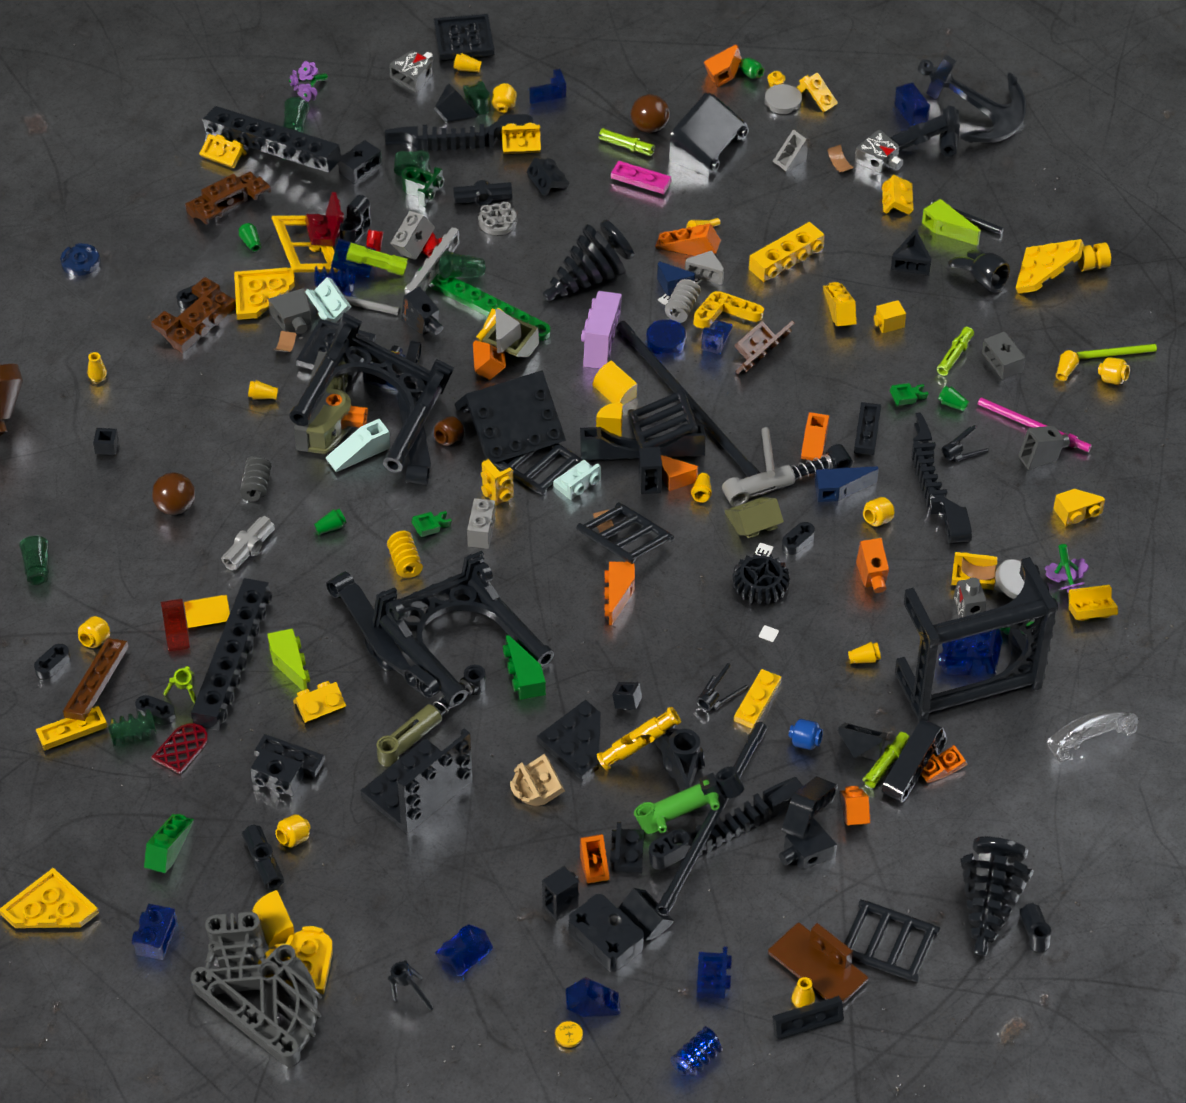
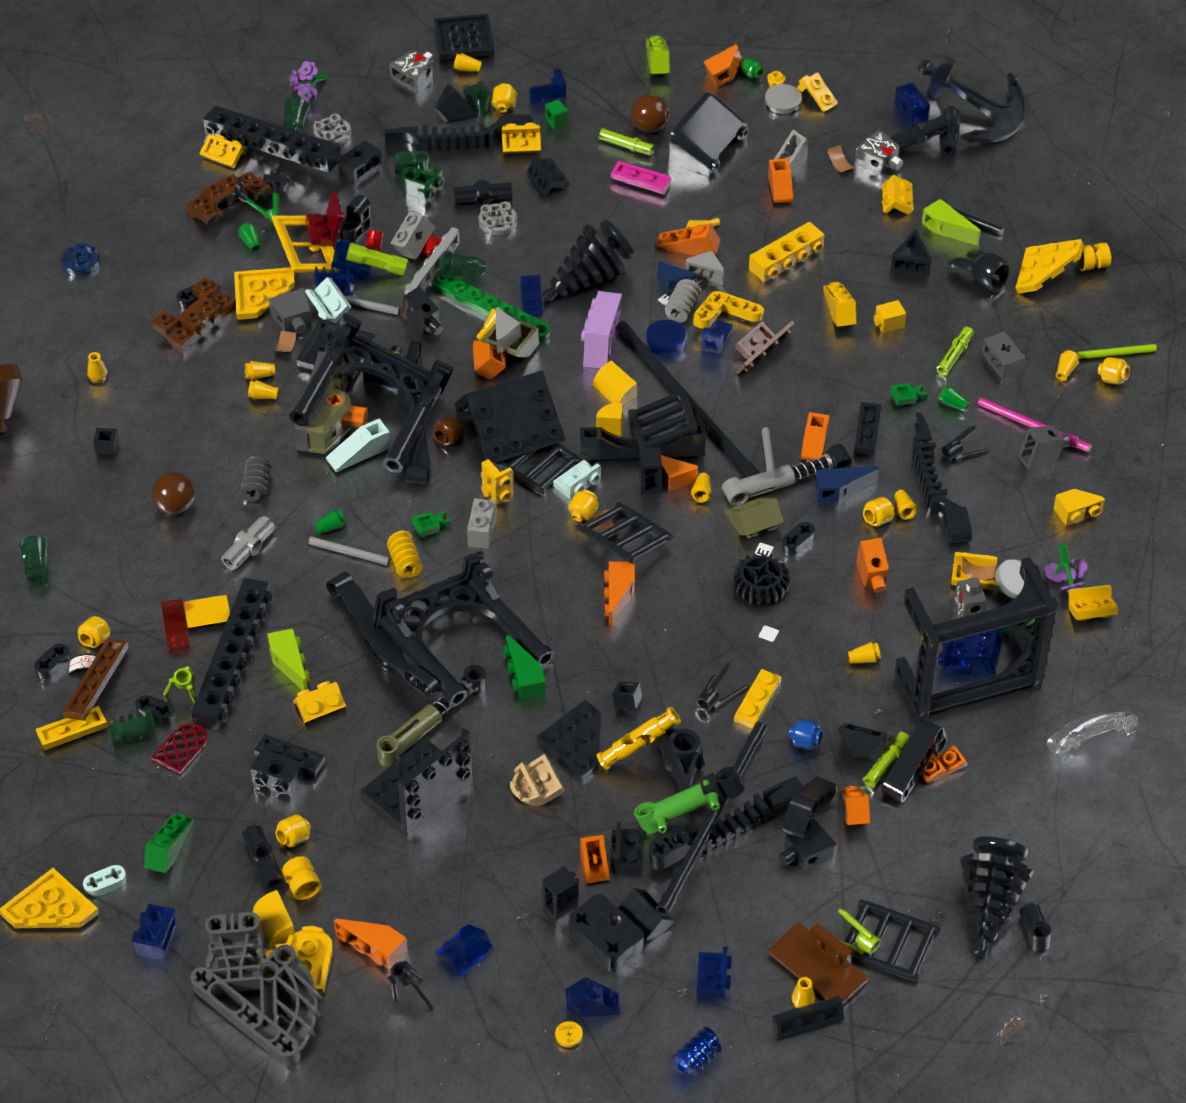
(80, 662): none -> white sticker
(104, 881): none -> light aqua beam
(259, 370): none -> yellow cone
(276, 183): none -> black plant
(301, 878): none -> yellow wheel
(333, 129): none -> light grey tile
(349, 550): none -> light grey bar
(376, 940): none -> orange slope
(531, 294): none -> clear blue bracket
(556, 114): none -> green plate
(583, 505): none -> yellow head
(657, 55): none -> lime slope
(780, 180): none -> orange slope
(866, 940): none -> lime plant
(904, 505): none -> yellow cone

